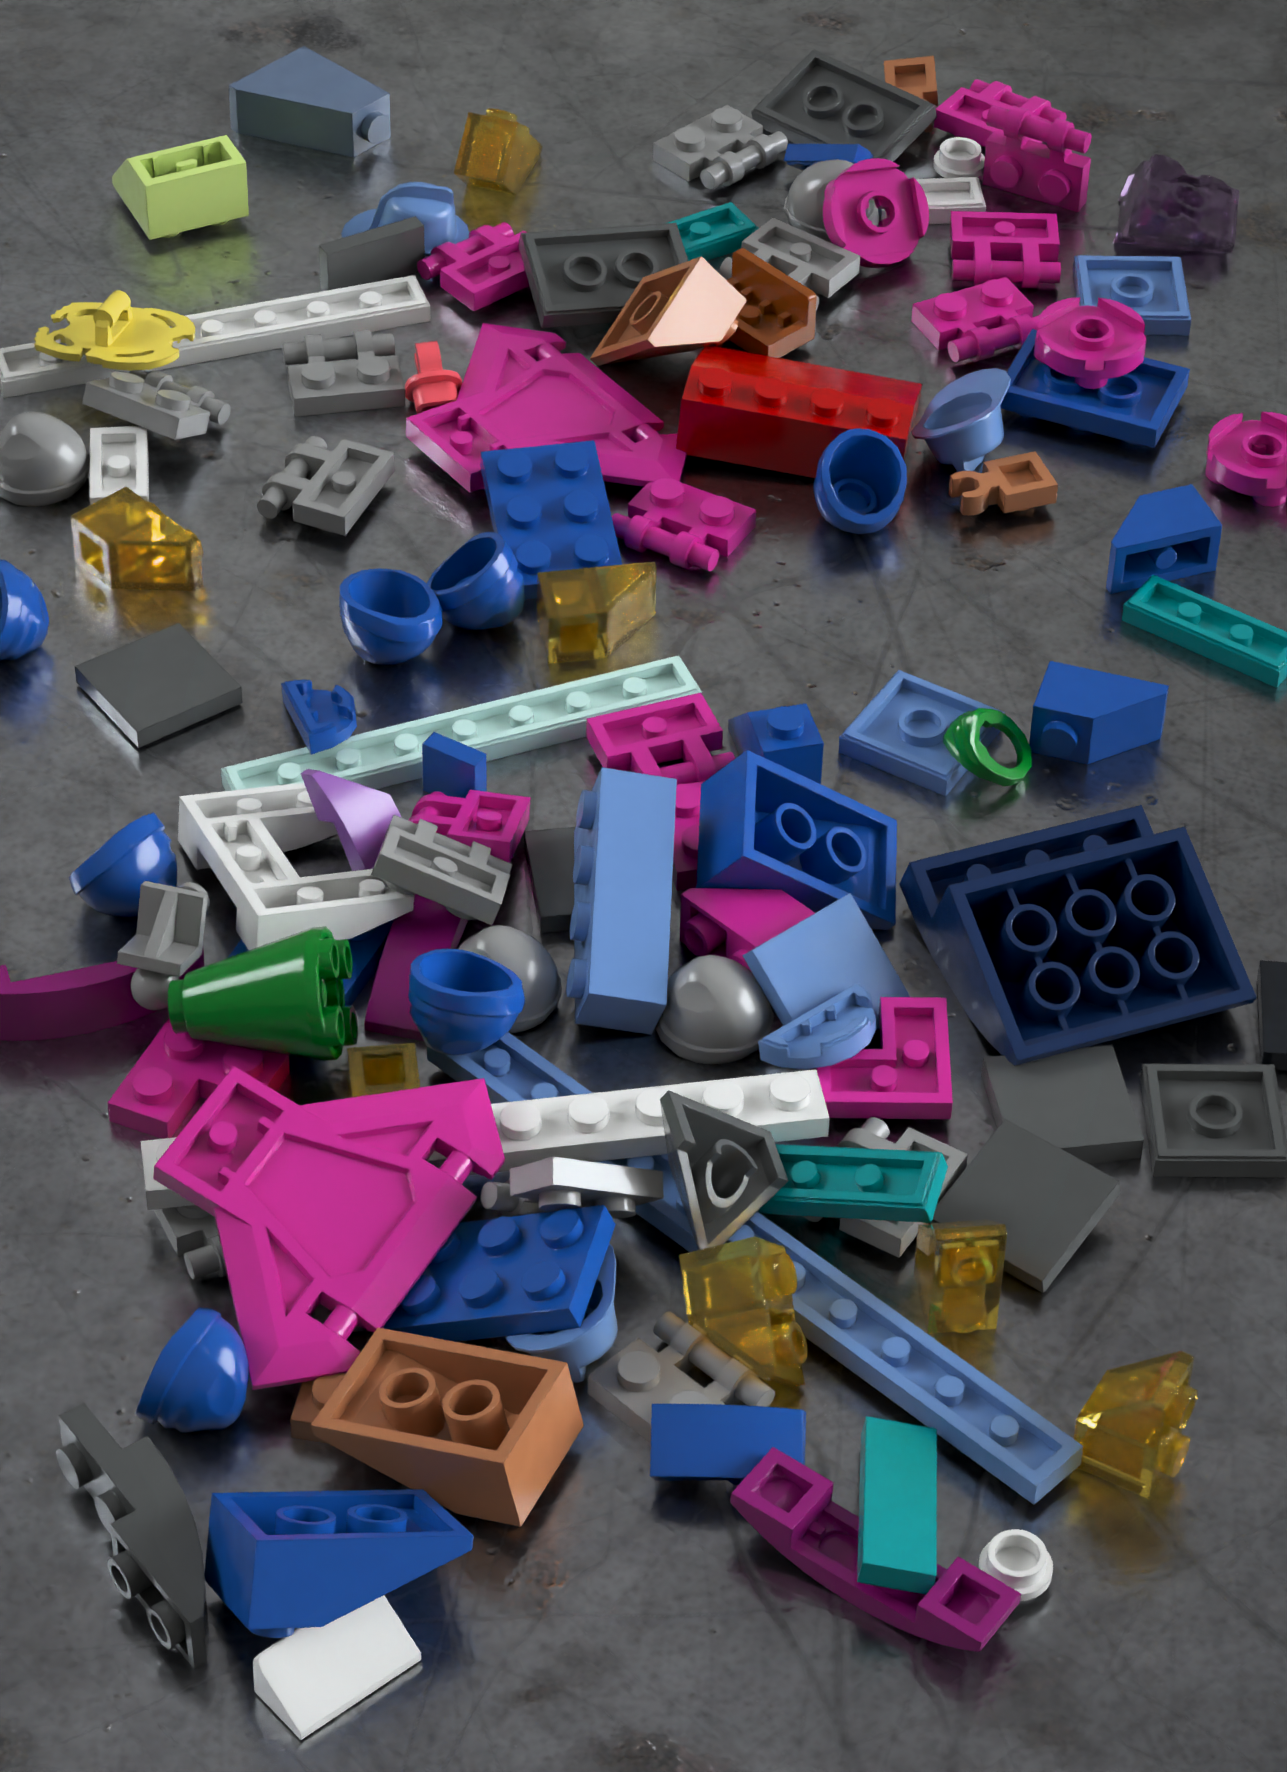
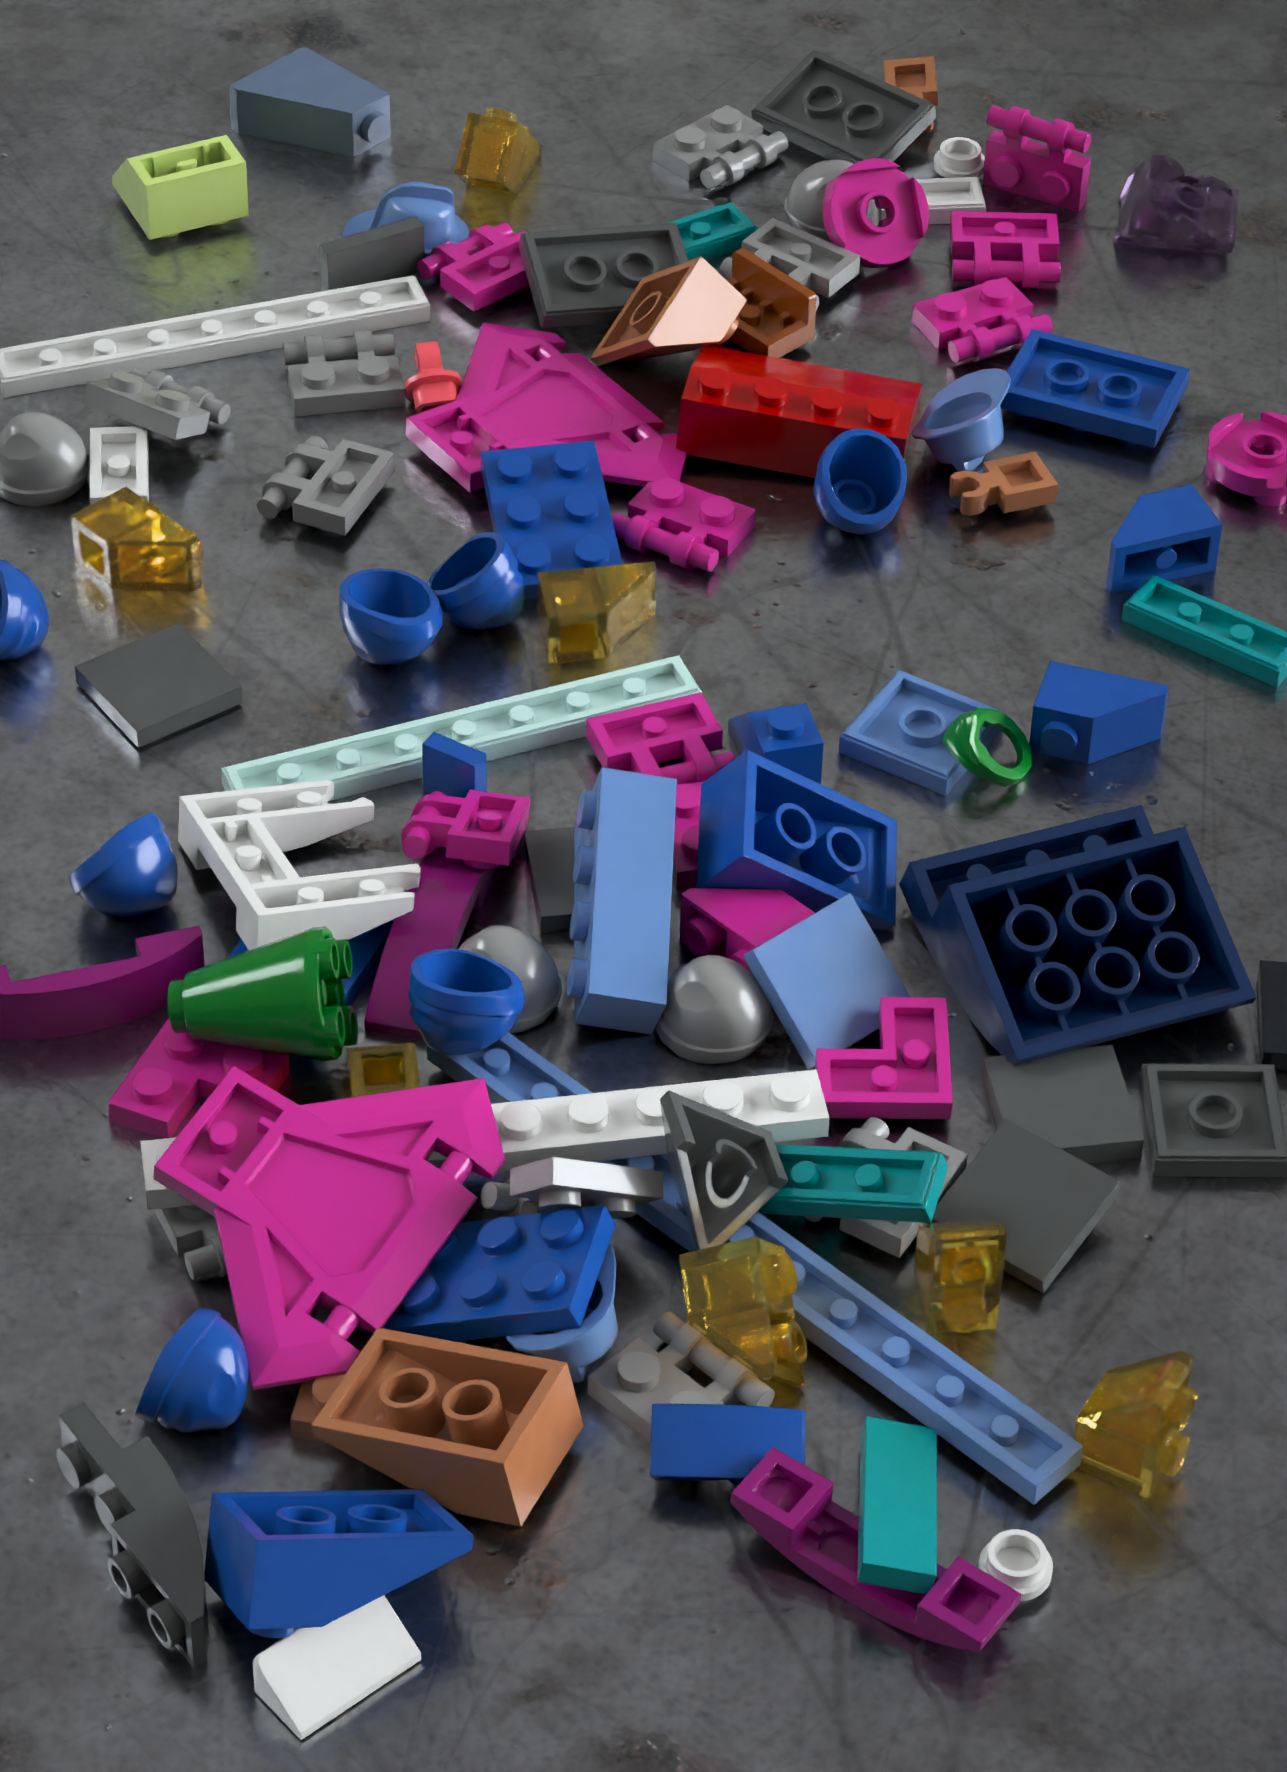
(116, 334): light yellow shield -> none
(166, 939): light grey piece -> none
(320, 715): blue tile -> none
(357, 812): medium lavender slope -> none
(442, 869): light grey plate -> none
(805, 155): blue tile -> none
(824, 1034): medium blue tile -> none
(967, 110): dark pink plate -> none
(1090, 340): dark pink plate -> none
(1144, 283): medium blue tile -> none

